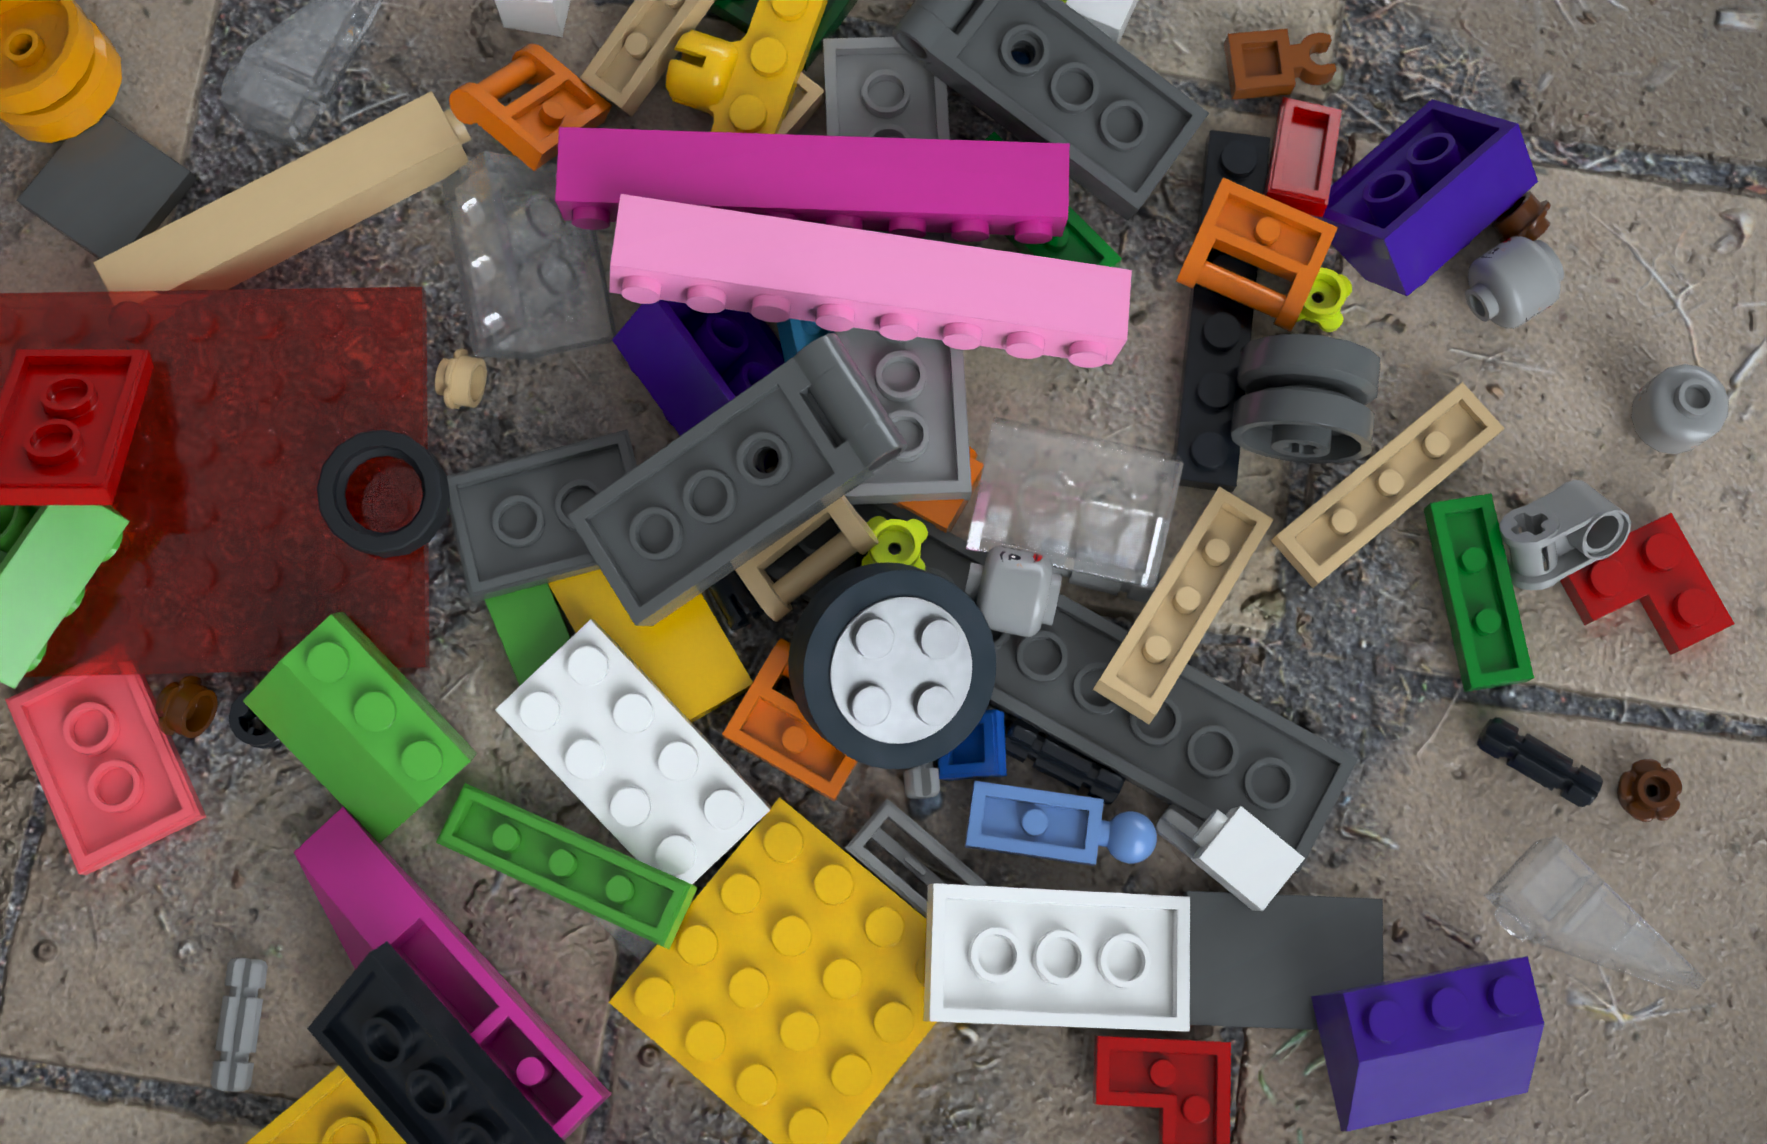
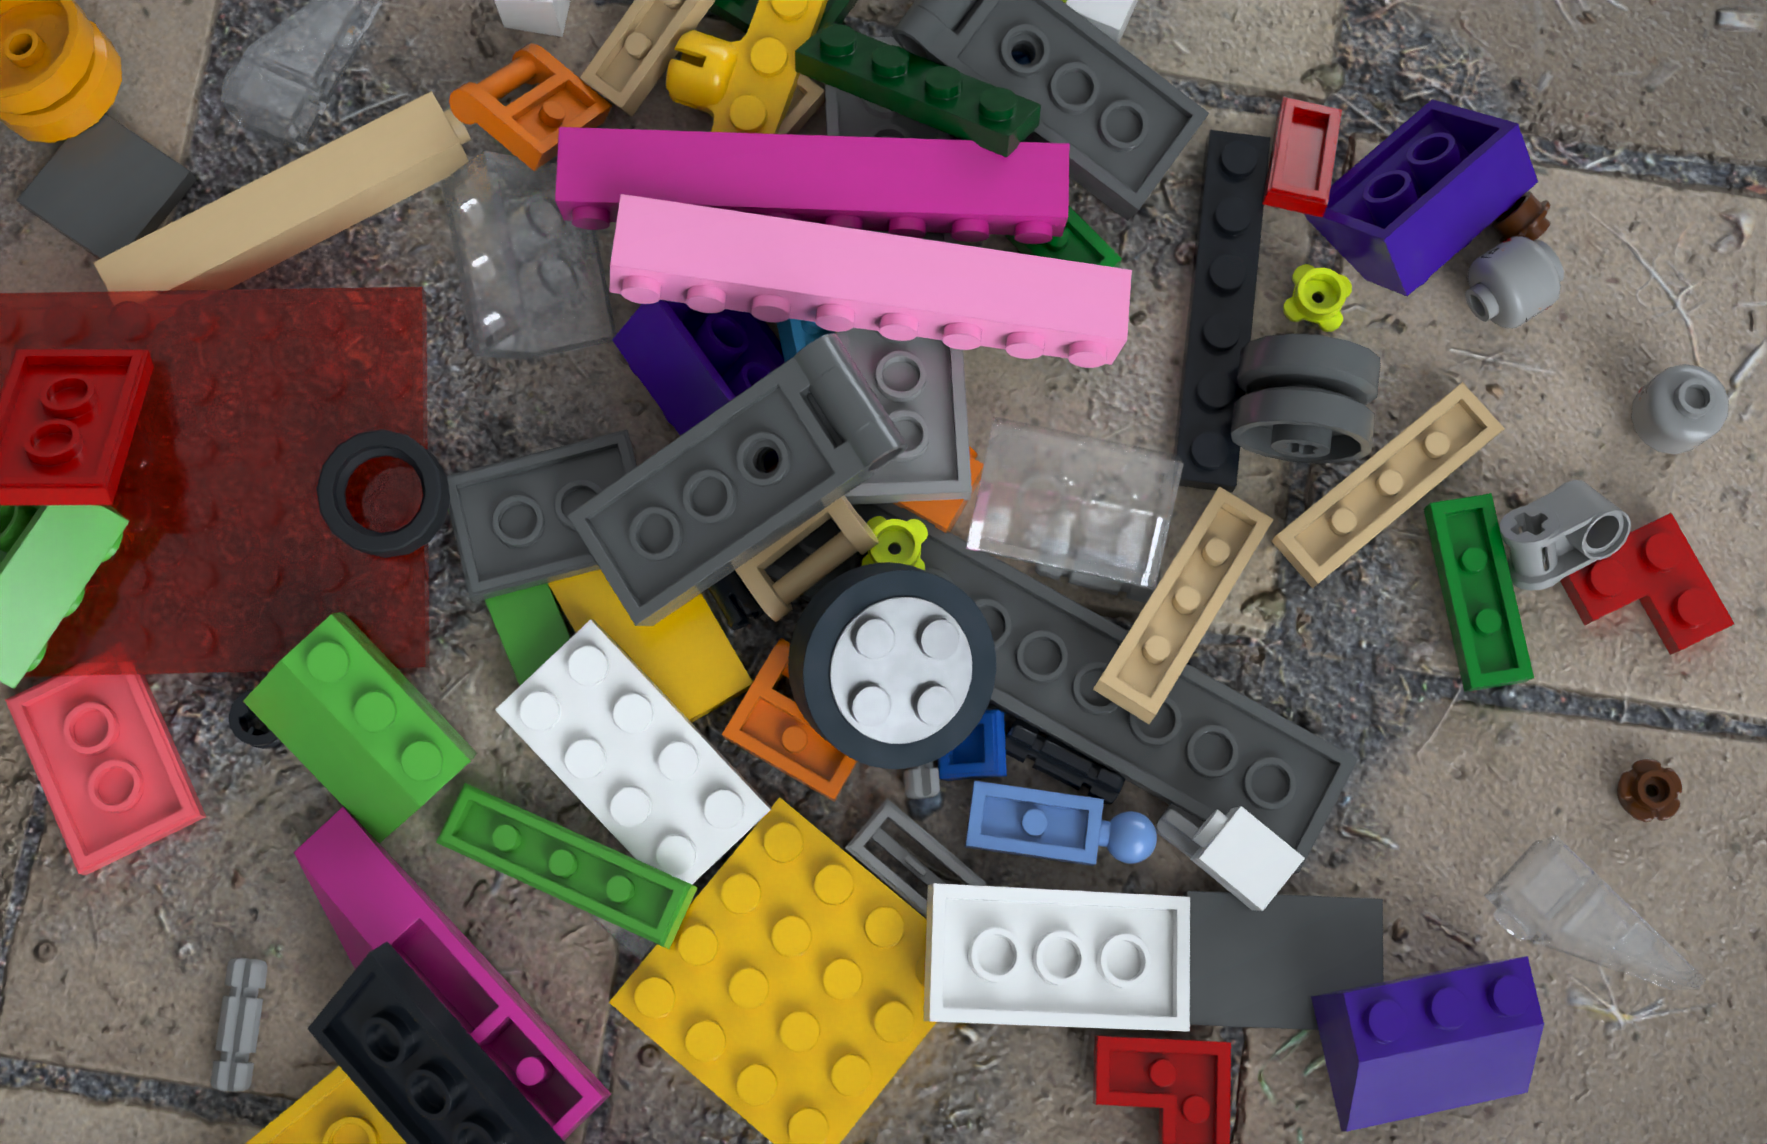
(186, 707): reddish brown plate -> none
(461, 380): tan plate -> none
(918, 88): none -> dark green plate
(1015, 590): light grey head -> none
(1265, 237): orange plate -> none
(1267, 63): dark orange plate -> none
(1540, 762): black axle -> none

